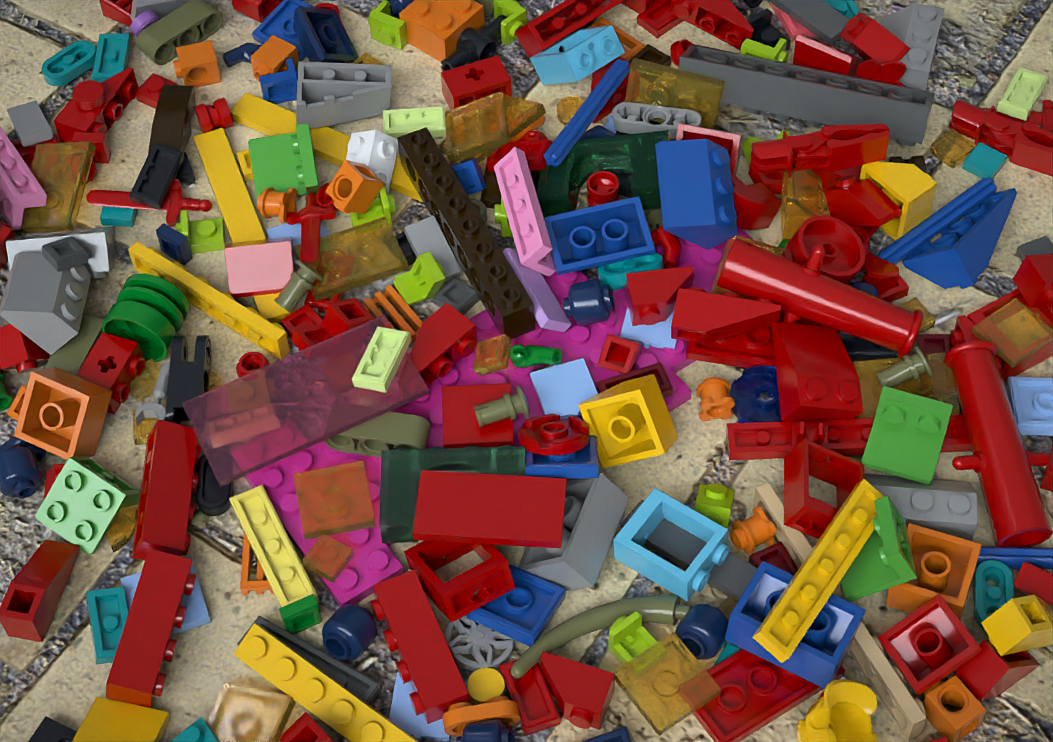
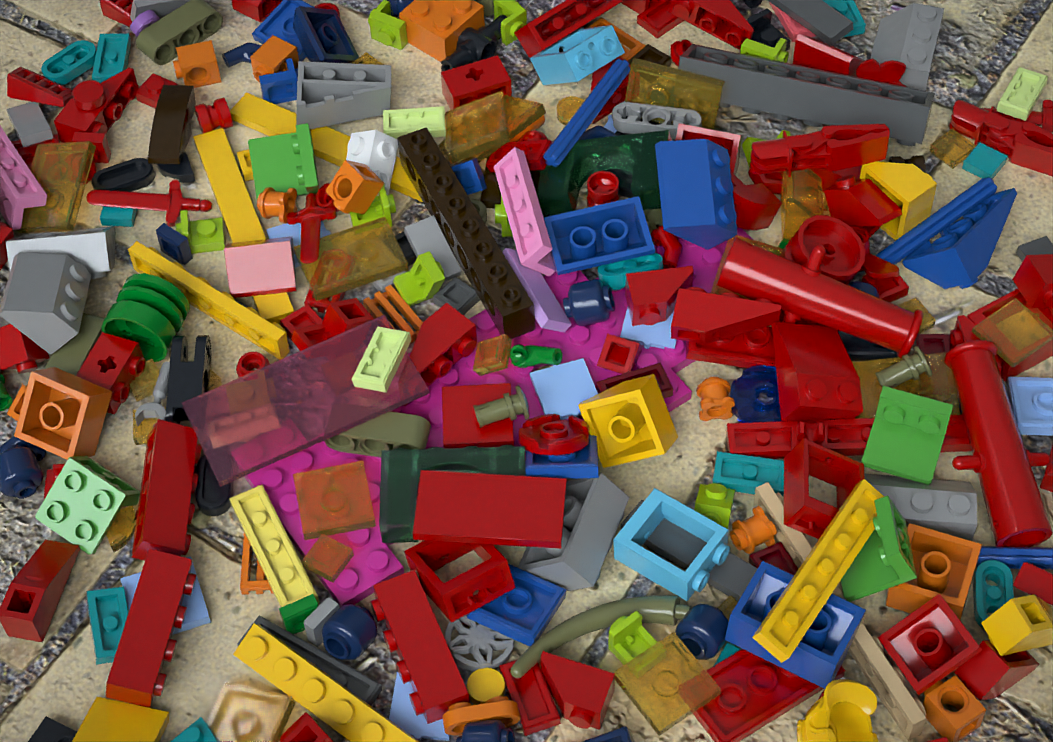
(32, 87): none -> red slope
(65, 254): dark grey tile -> none
(124, 176): none -> black tile
(157, 176): black plate -> none
(298, 286): olive pin -> none
(316, 620): none -> light grey tile
(747, 472): none -> teal plate
(872, 40): red slope -> none

